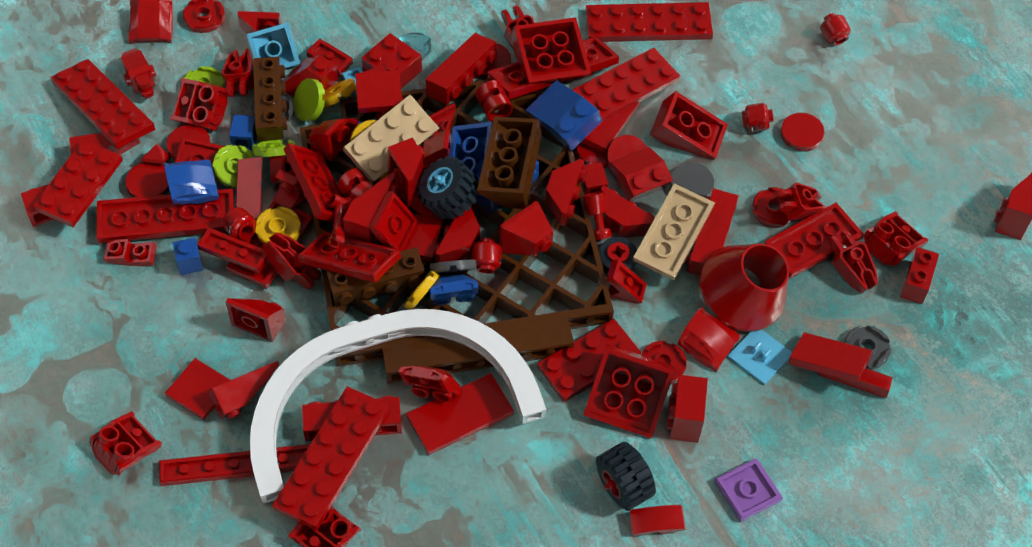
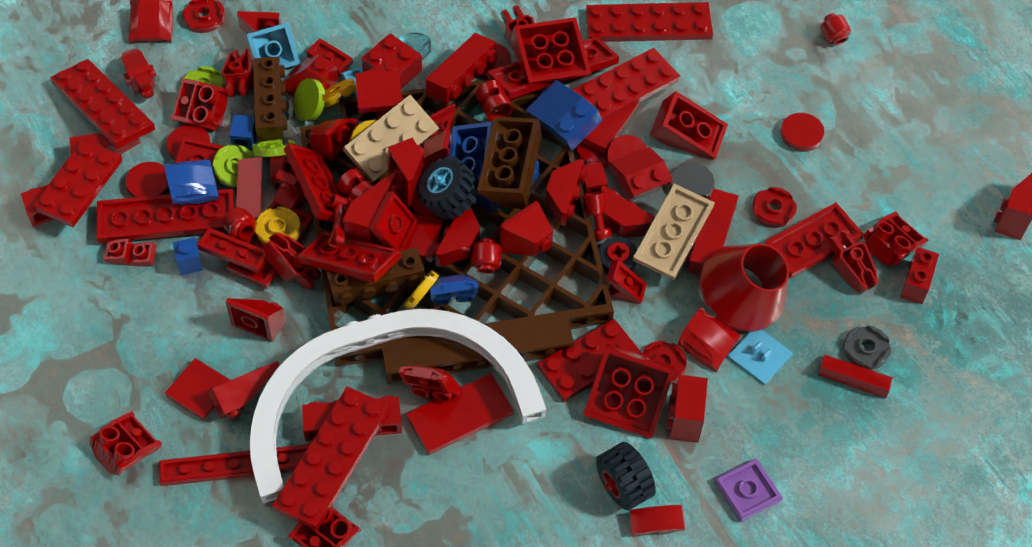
(156, 155): red slope -> none
(453, 266): dark grey tile -> none
(757, 117): red head -> none
(799, 201): red hinge -> none
(830, 357): red tile -> none

